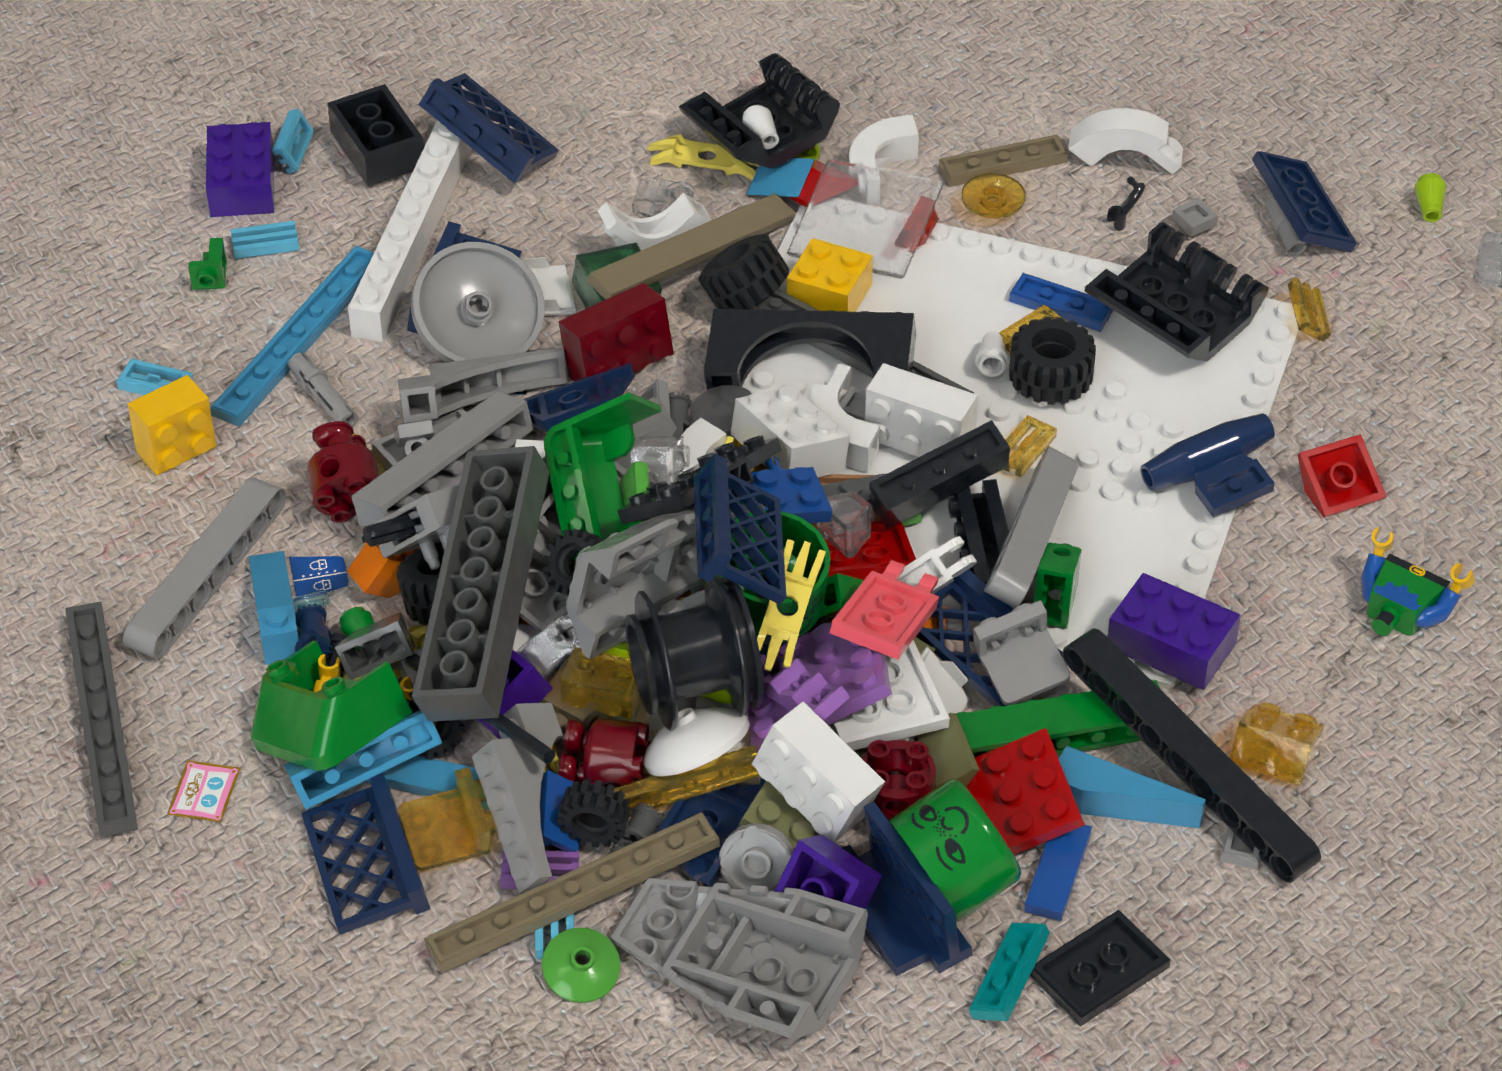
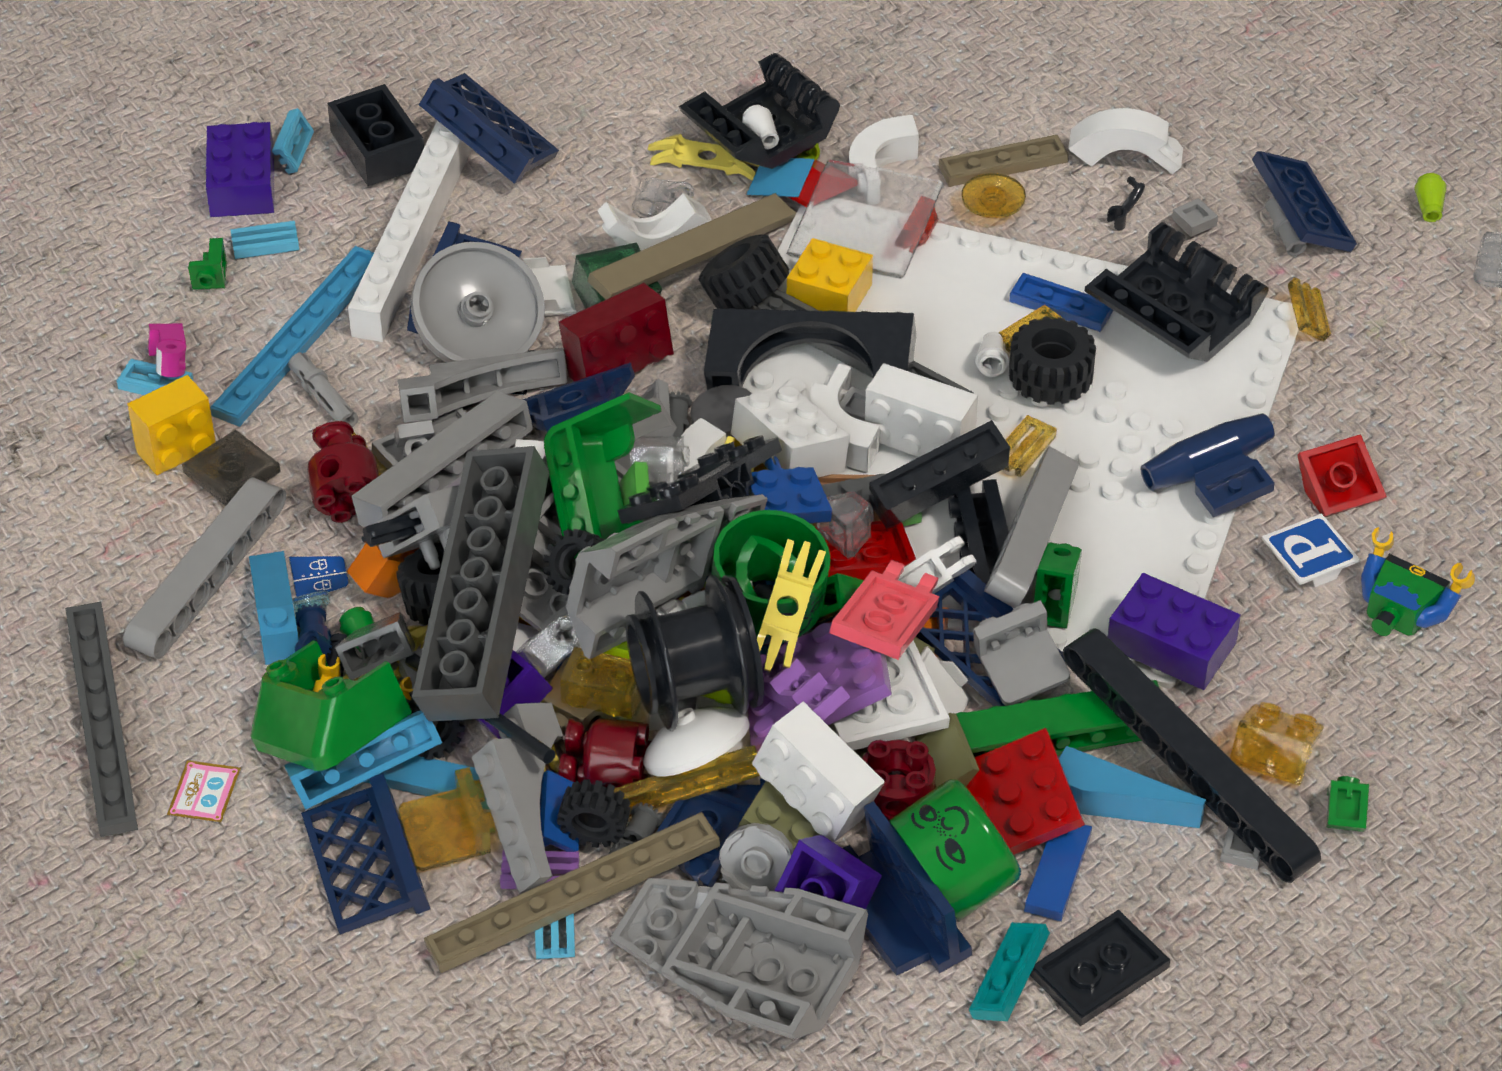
(169, 347): none -> dark pink leg
(228, 465): none -> clear smoke plate
(576, 981): bright green dish -> none
(716, 525): dark blue fence -> none
(1311, 550): none -> piece
(1347, 804): none -> green bracket

